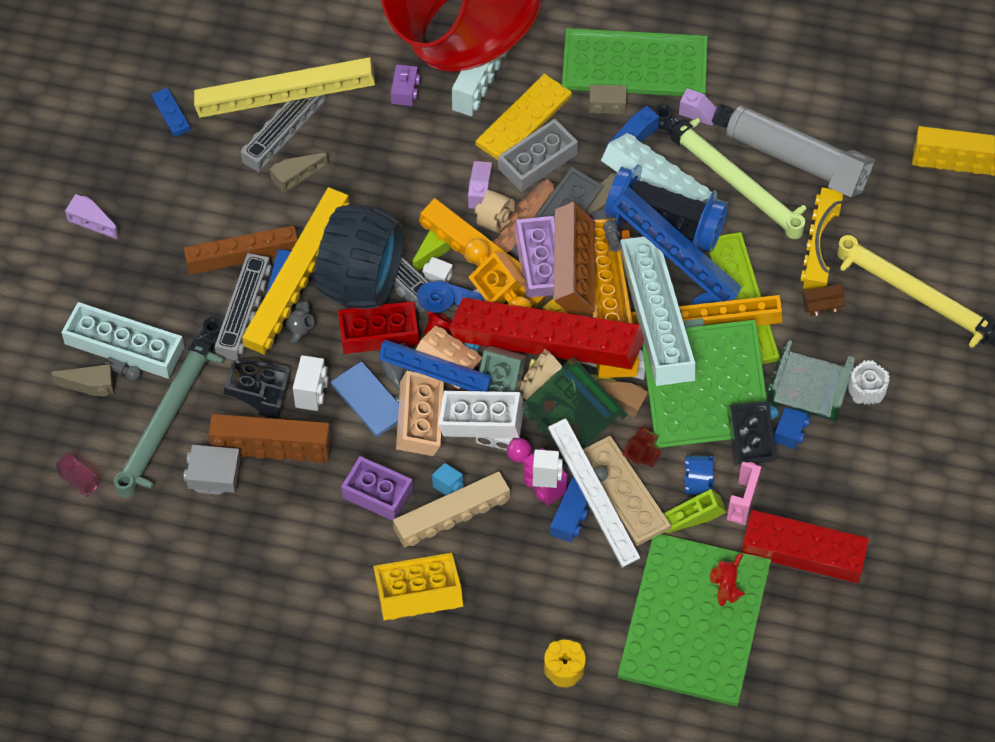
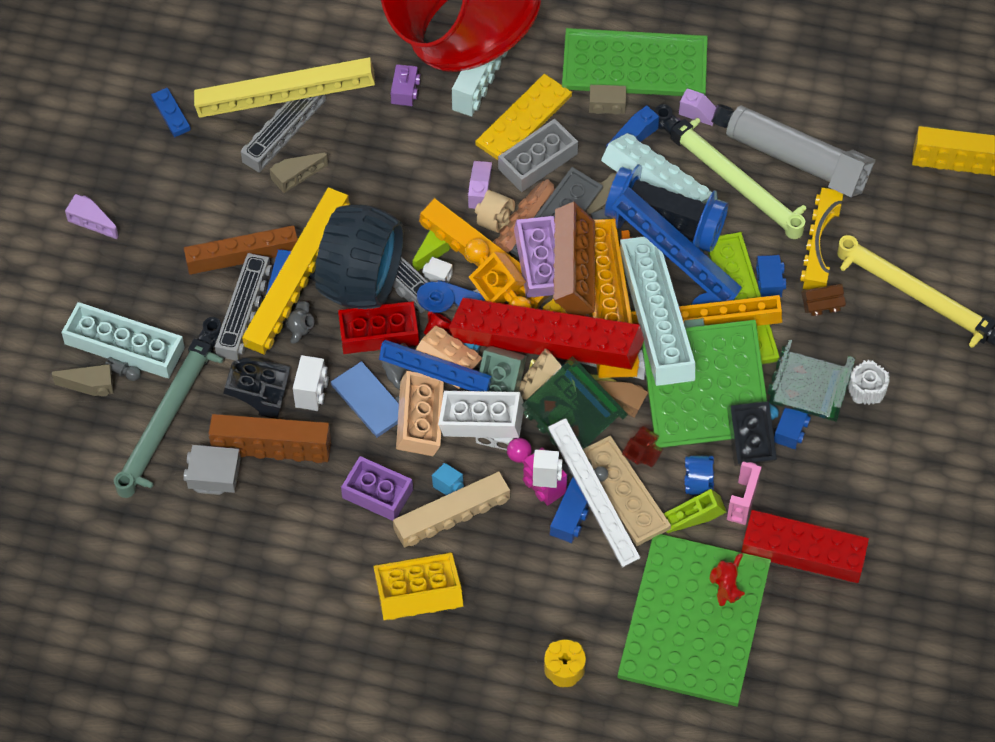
(77, 474): clear pink brick -> none
(612, 235): dark grey pin -> none
(769, 275): none -> blue brick

